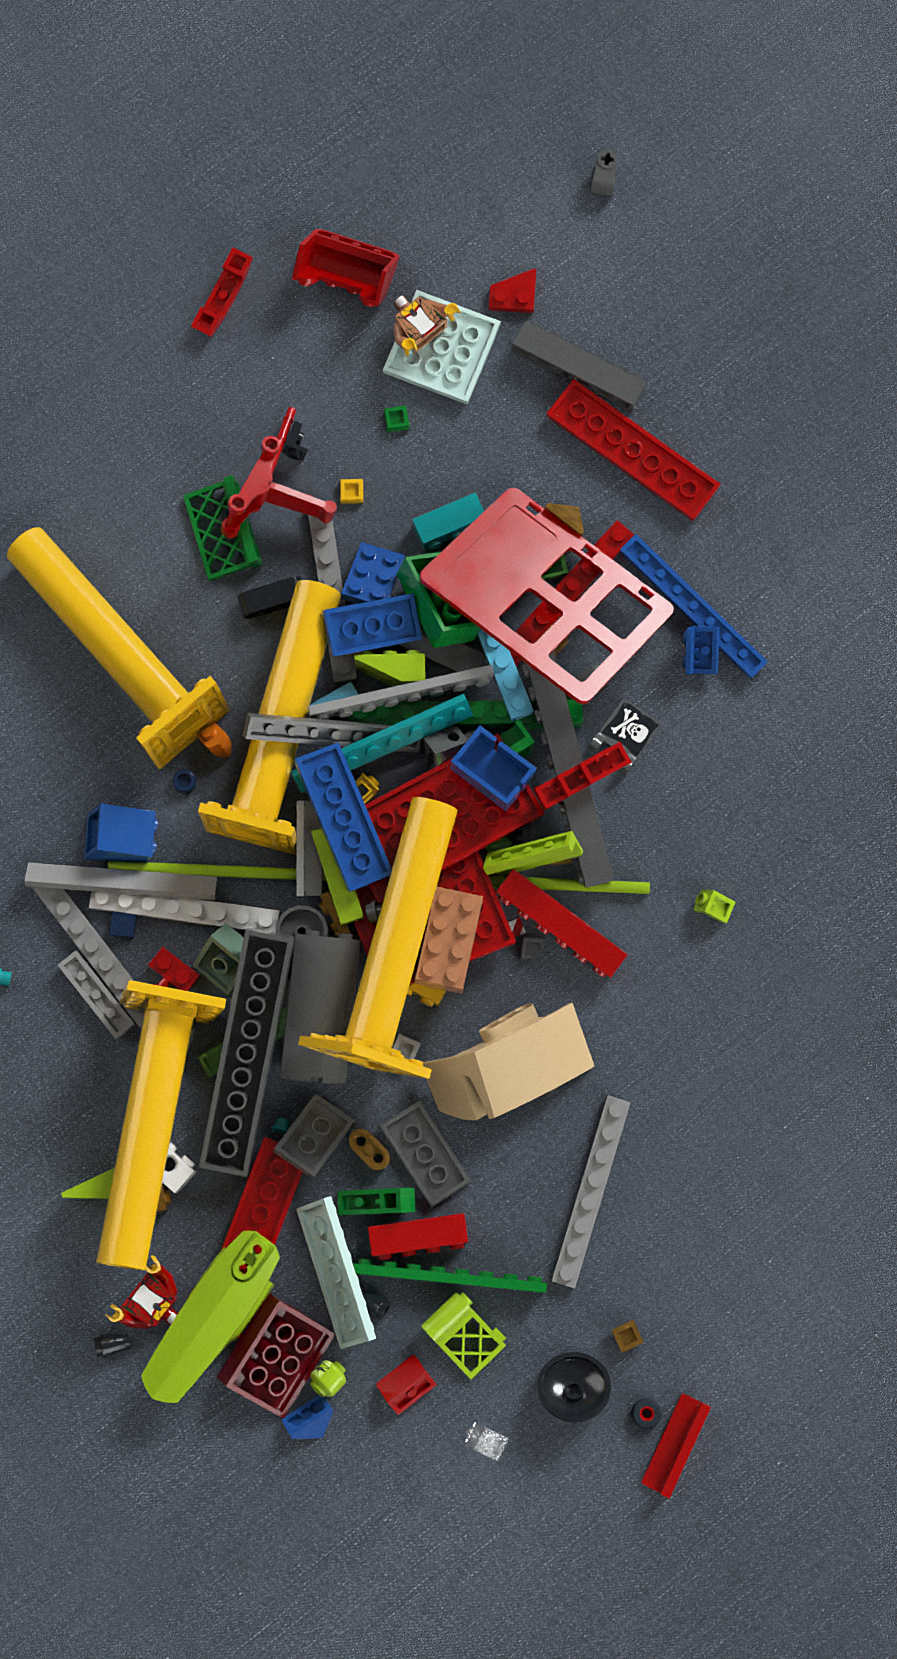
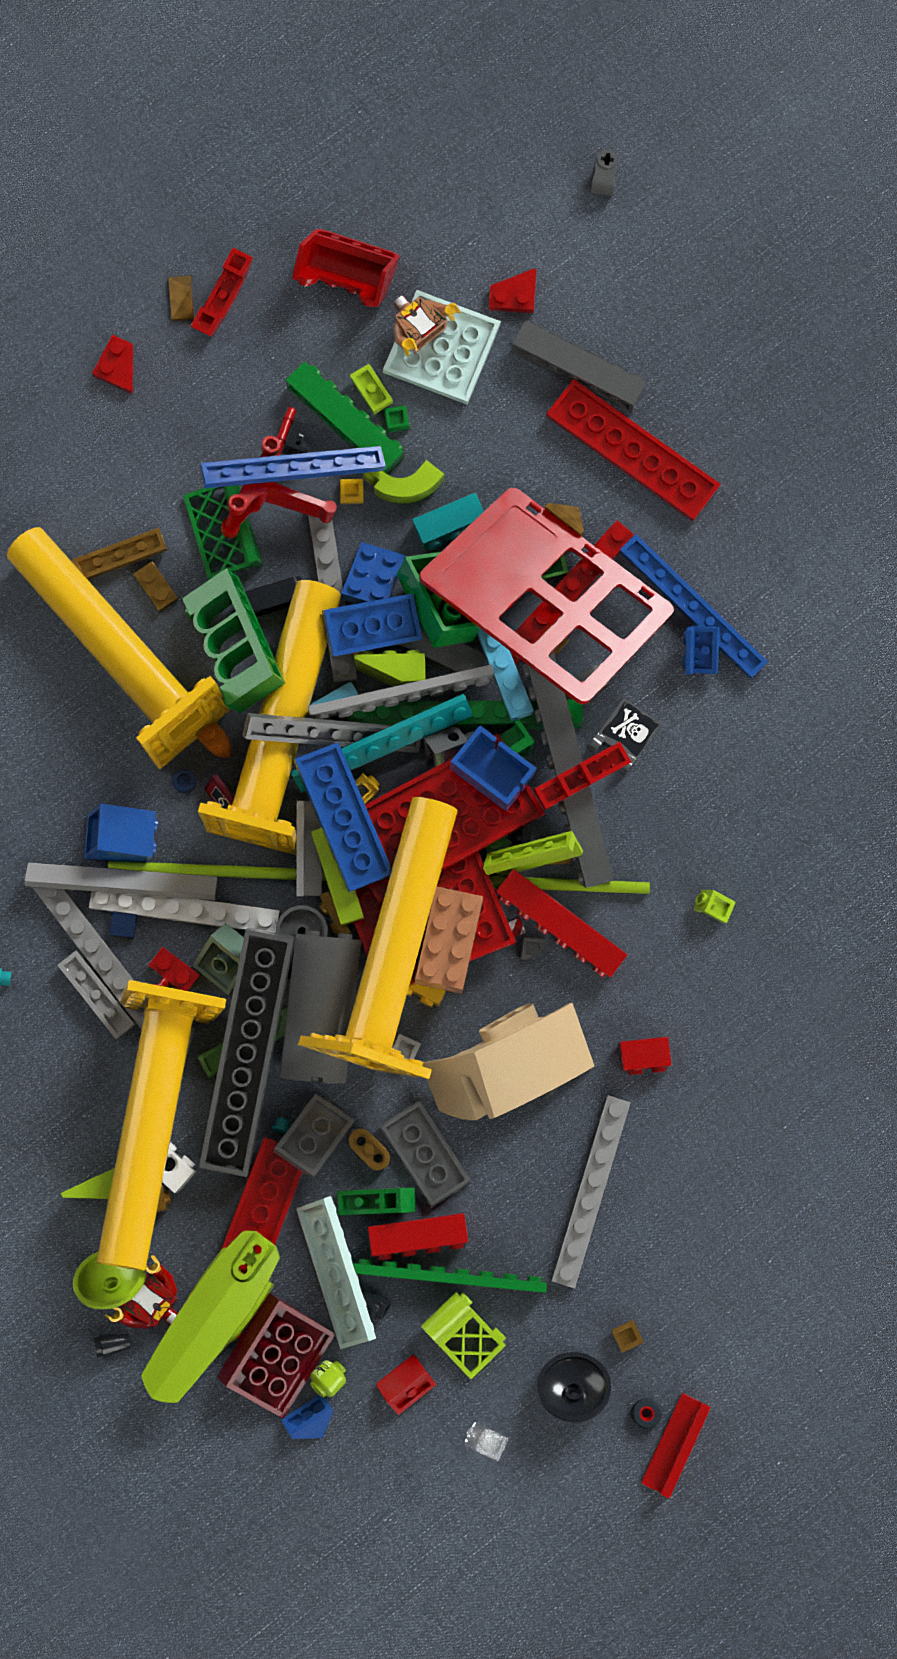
(105, 1285): none -> lime dish
(116, 364): none -> red wing
(121, 554): none -> pearl gold plate
(155, 586): none -> pearl gold plate
(181, 298): none -> pearl gold slope
(219, 792): none -> slope
(259, 678): none -> green fence
(292, 467): none -> plate
(341, 415): none -> green brick
(371, 389): none -> lime plate
(373, 911): dark grey plate -> none
(408, 489): none -> lime arch
(645, 1054): none -> red brick

